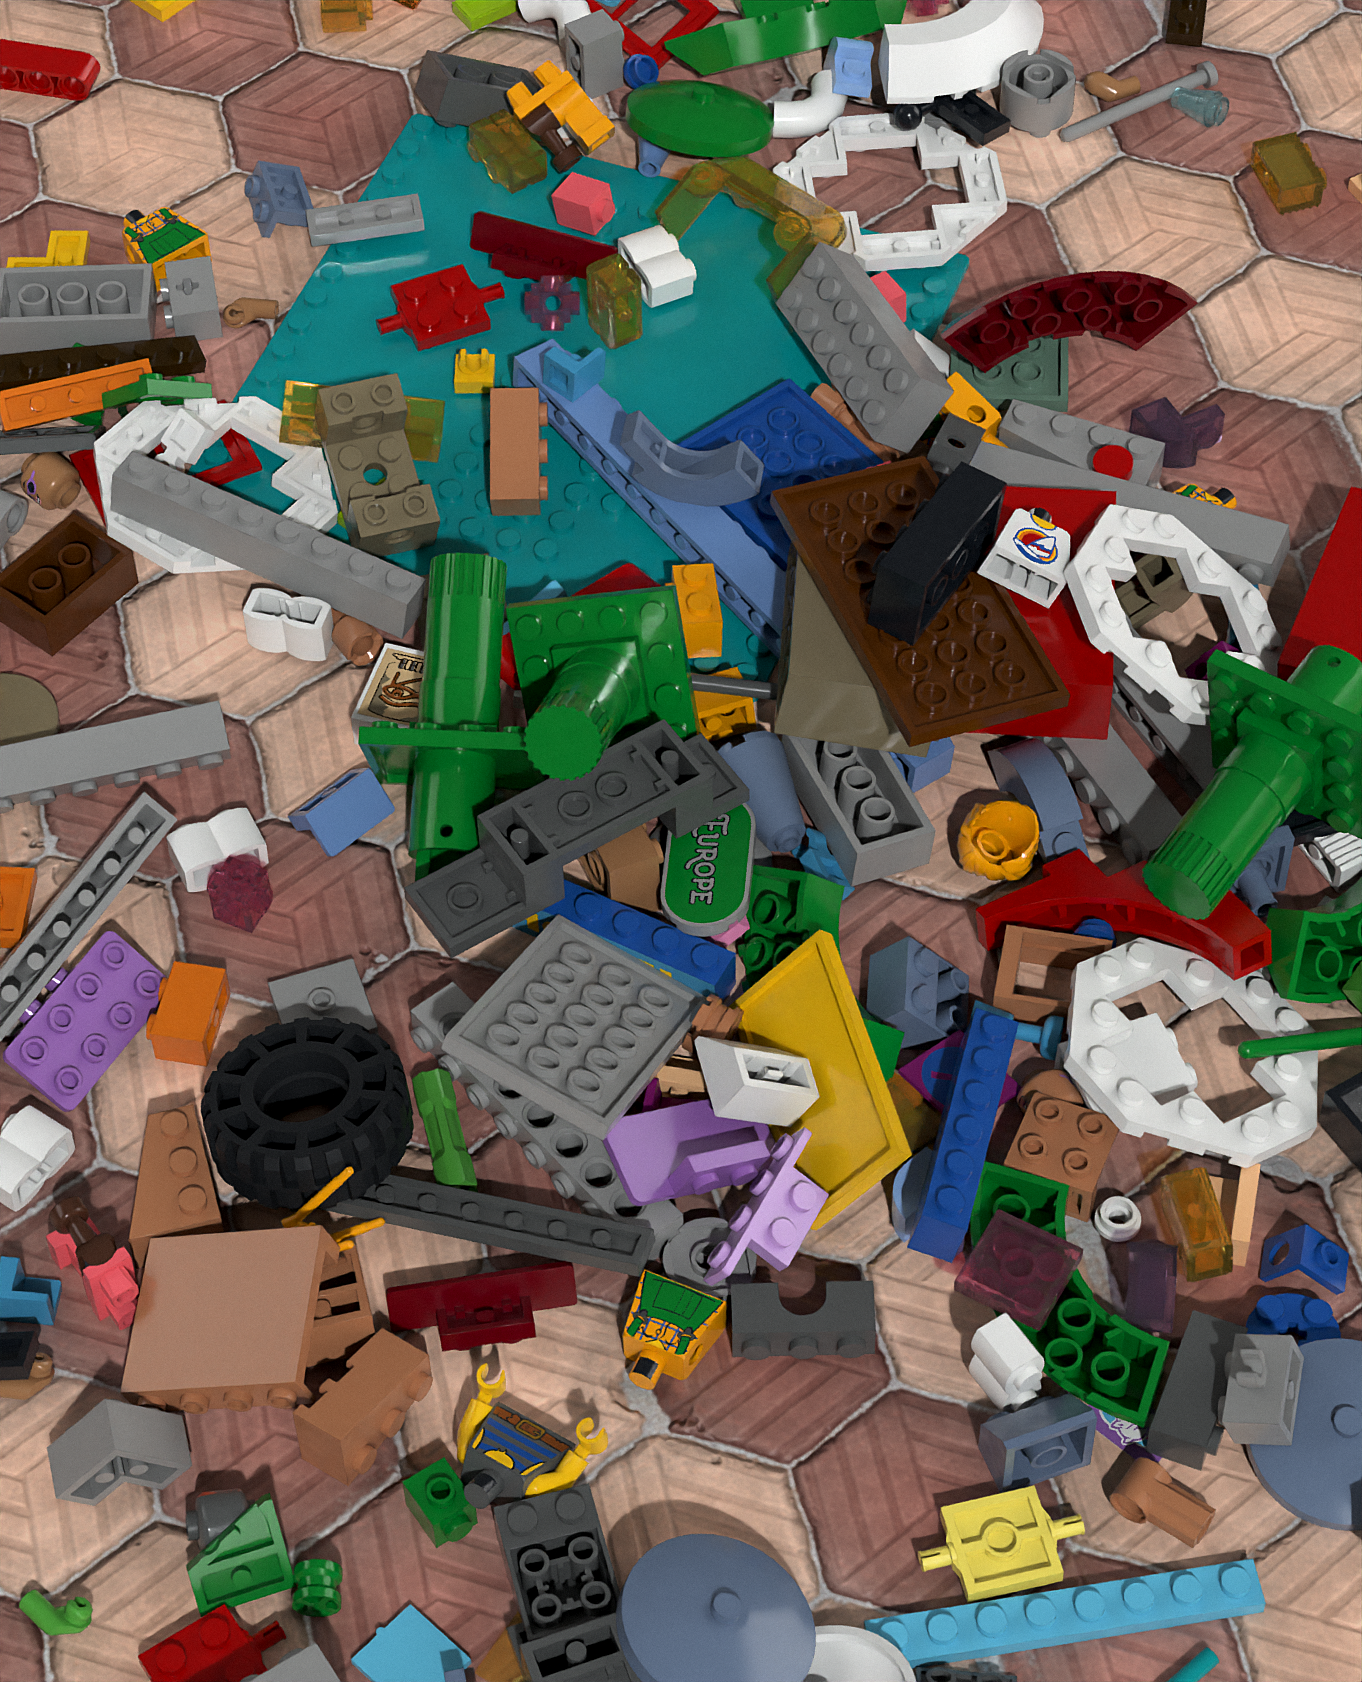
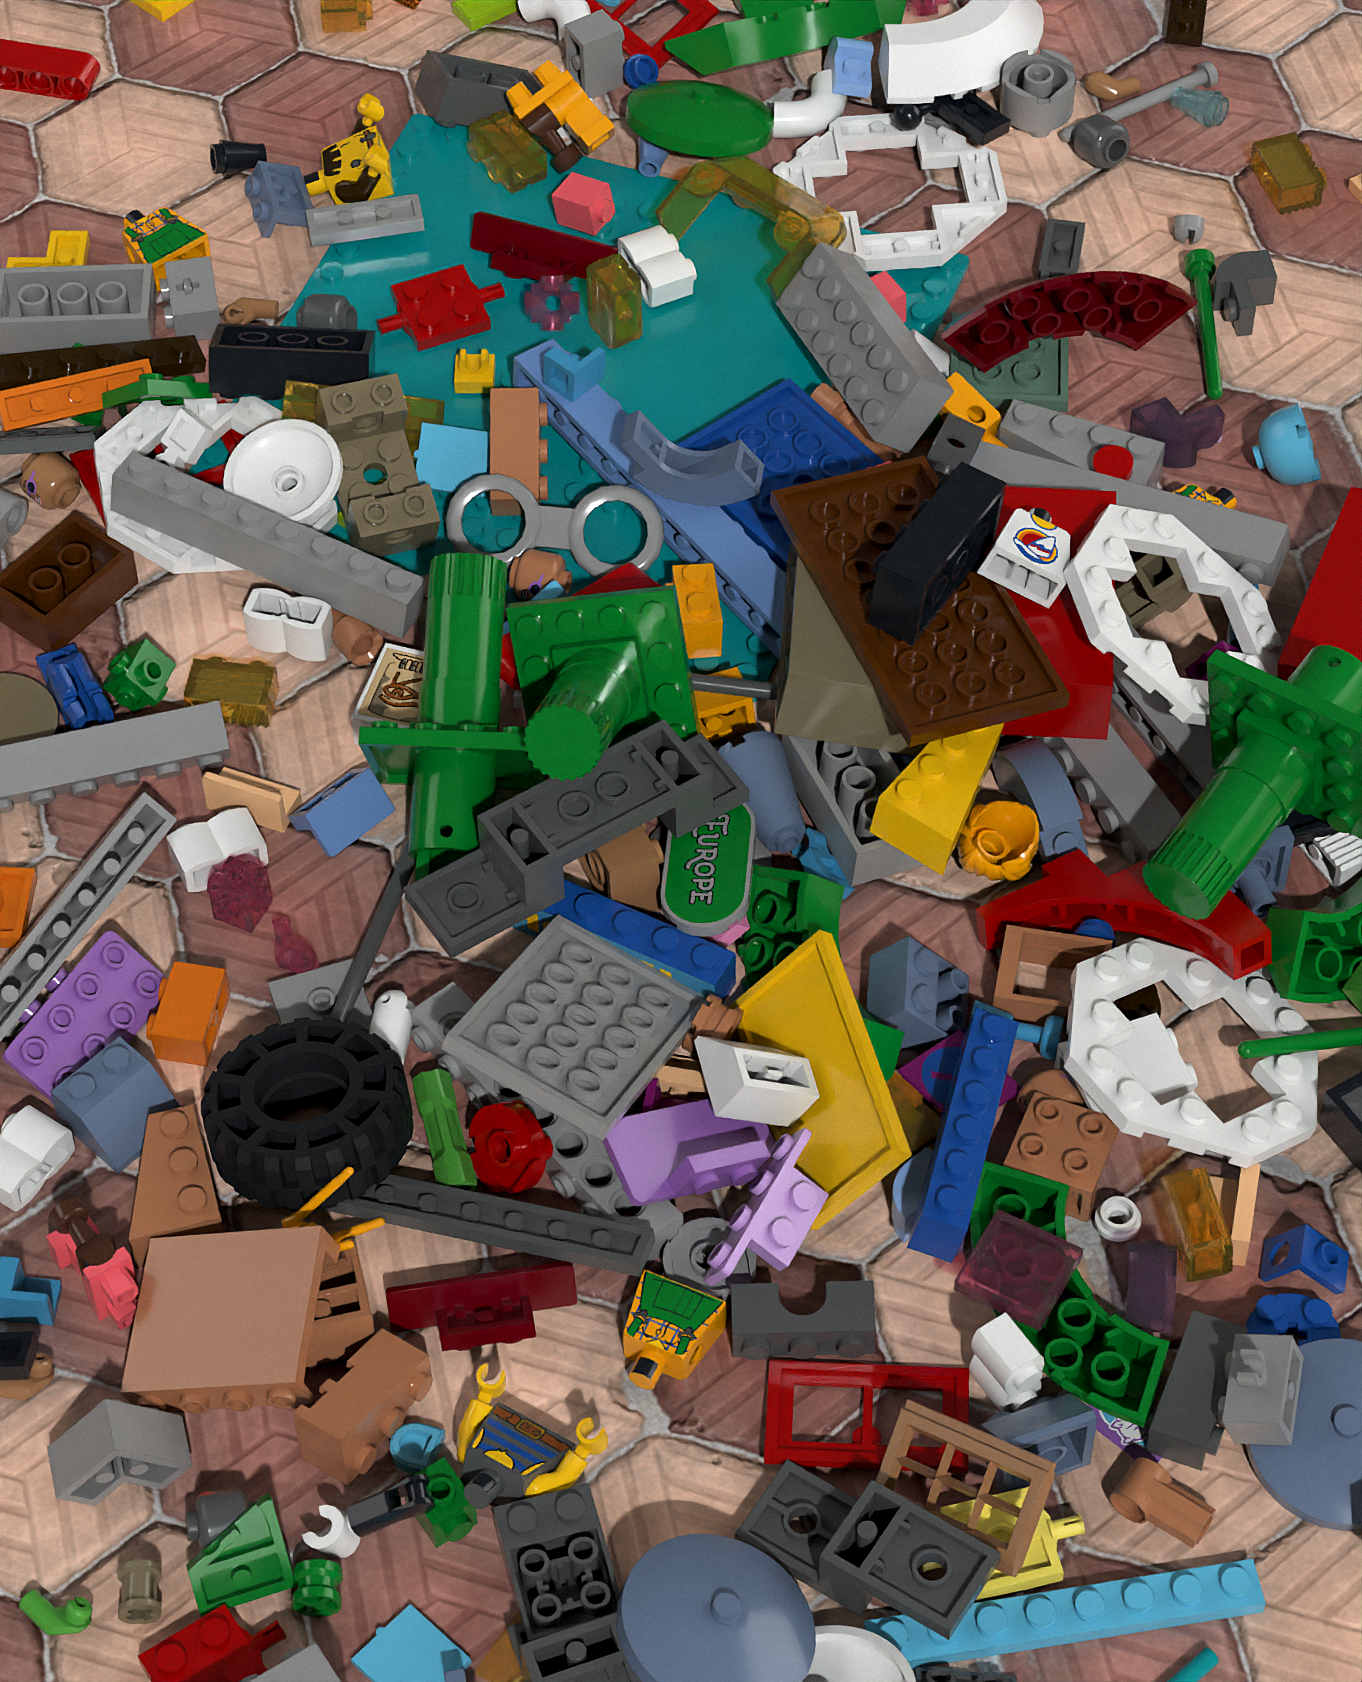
(74, 688): none -> blue plate
(110, 1103): none -> sand blue slope
(139, 676): none -> green brick
(139, 1591): none -> dark tan bush
(234, 156): none -> black cone
(244, 689): none -> clear yellow brick
(264, 357): none -> black brick
(265, 800): none -> light nougat panel
(285, 456): none -> white dish
(291, 951): none -> clear pink animal
(327, 312): none -> dark grey head
(358, 165): none -> torso
(370, 1516): none -> black piece
(374, 937): none -> dark grey piece
(393, 1021): none -> white piece
(416, 1446): none -> medium azure tile
(451, 456): none -> medium azure piece
(527, 1142): none -> red plate
(535, 571): none -> nougat head
(556, 526): none -> light grey bar
(866, 1446): none -> red door
(869, 1548): none -> dark grey bracket
(934, 796): none -> yellow wedge
(981, 1446): none -> medium nougat piece
(1061, 248): none -> dark grey hinge
(1102, 141): none -> dark grey head
(1140, 1003): none -> dark brown tile
(1188, 227): none -> light grey hinge
(1200, 269): none -> green piece
(1243, 284): none -> dark grey brick
(1287, 447): none -> medium azure cylinder

